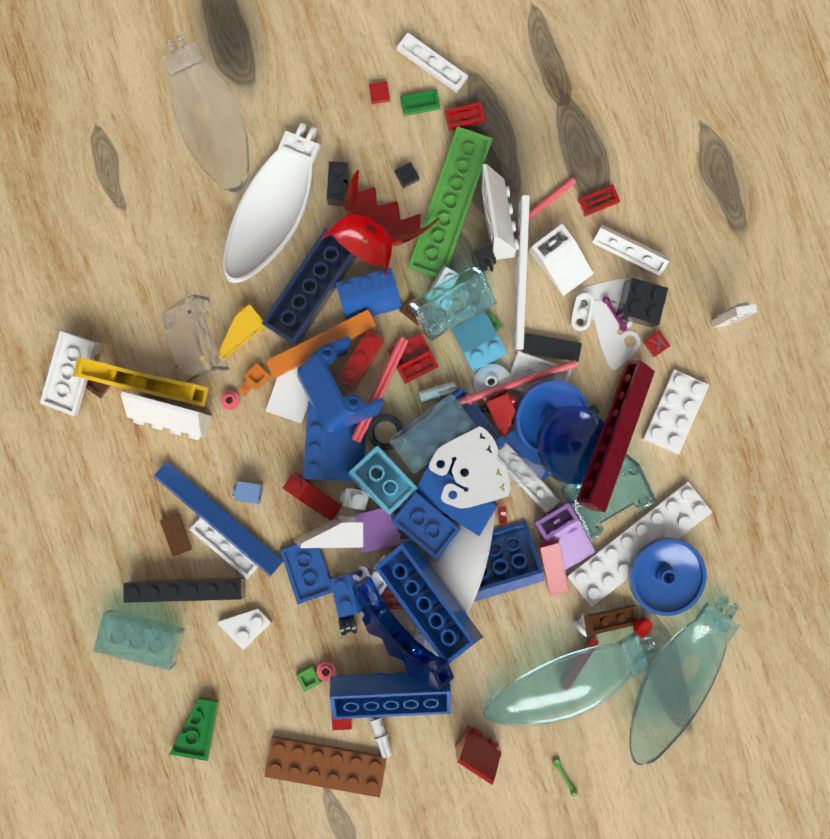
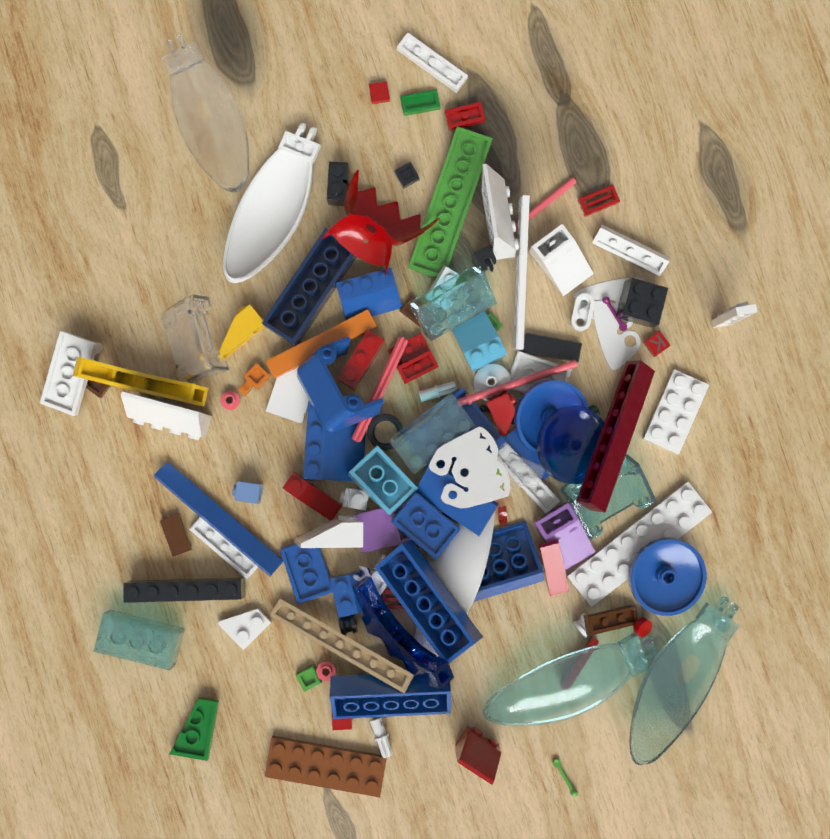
(342, 645): none -> tan plate

